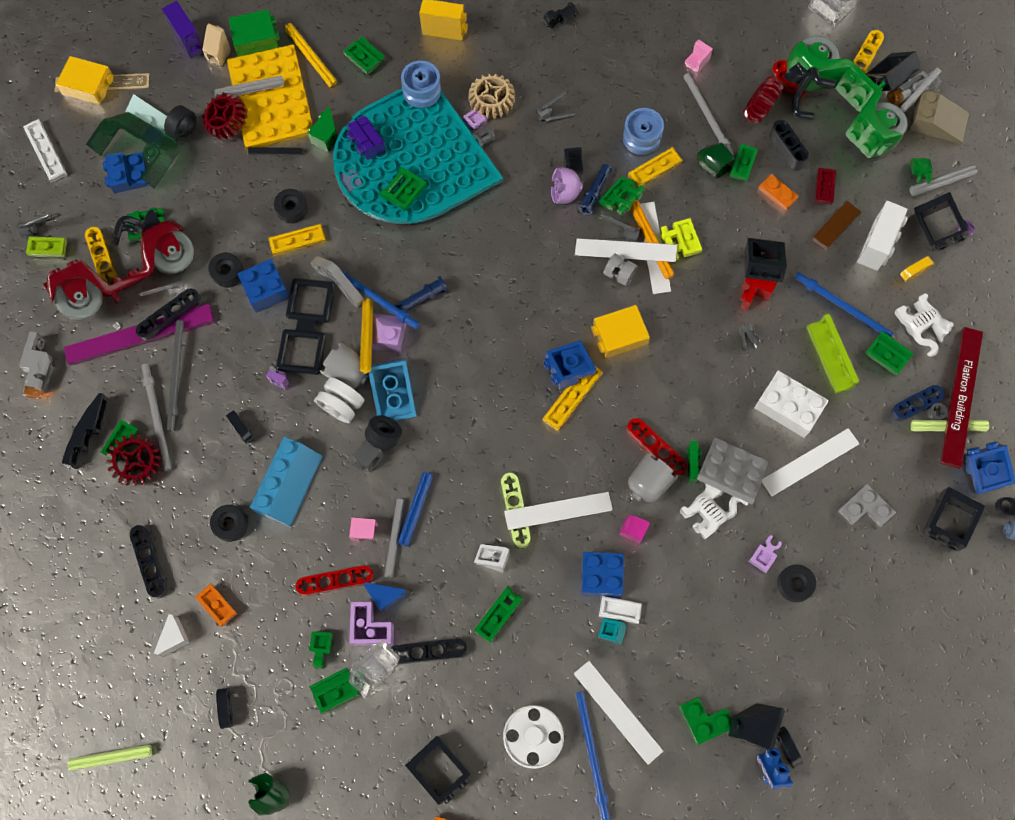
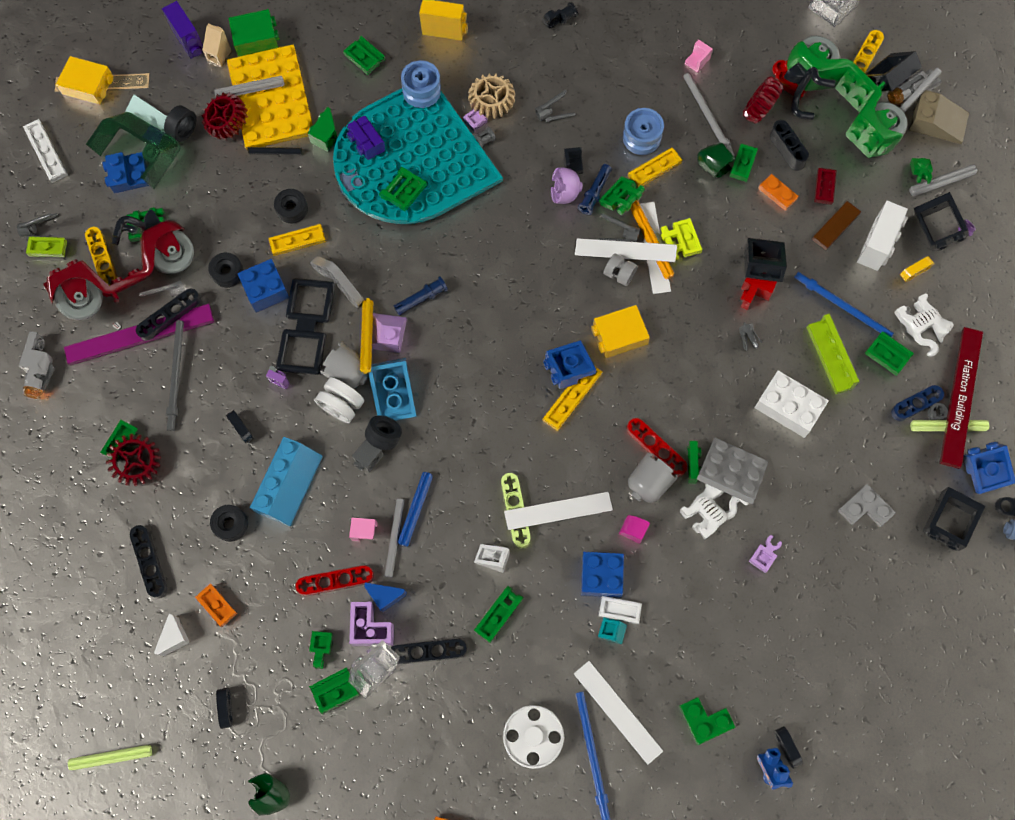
(89, 424): black slope -> none
(149, 383): light grey bar -> none
(310, 55): yellow axle -> none
(401, 315): blue bar -> none
(423, 755): black window -> none
(757, 726): black slope -> none
(788, 591): black tyre -> none
(809, 462): white sticker -> none

